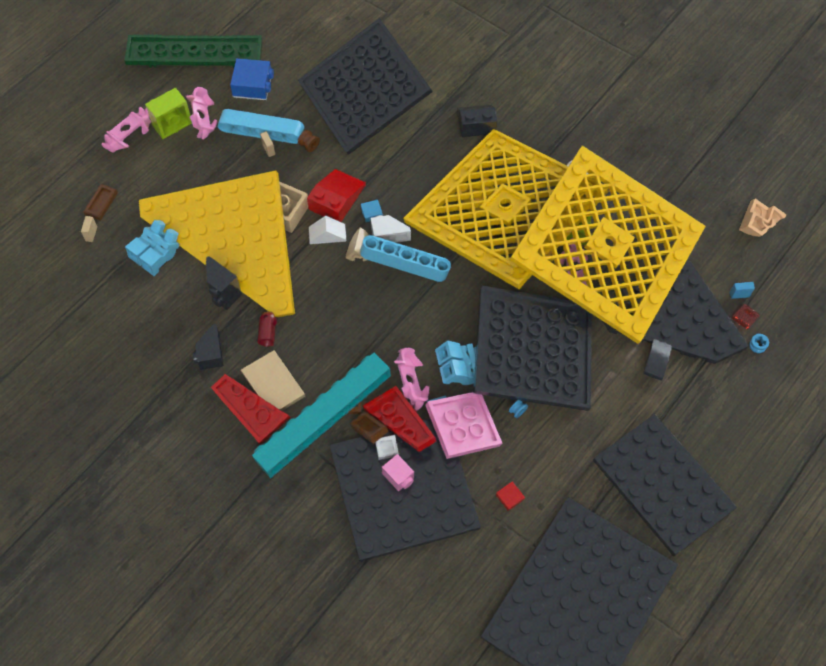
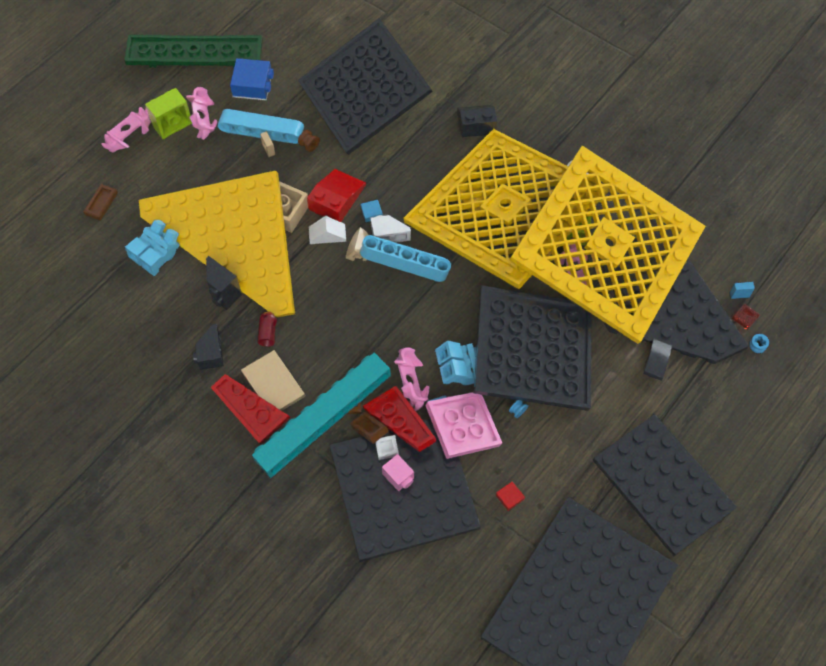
(89, 229): tan tile -> none
(760, 218): light nougat slope -> none

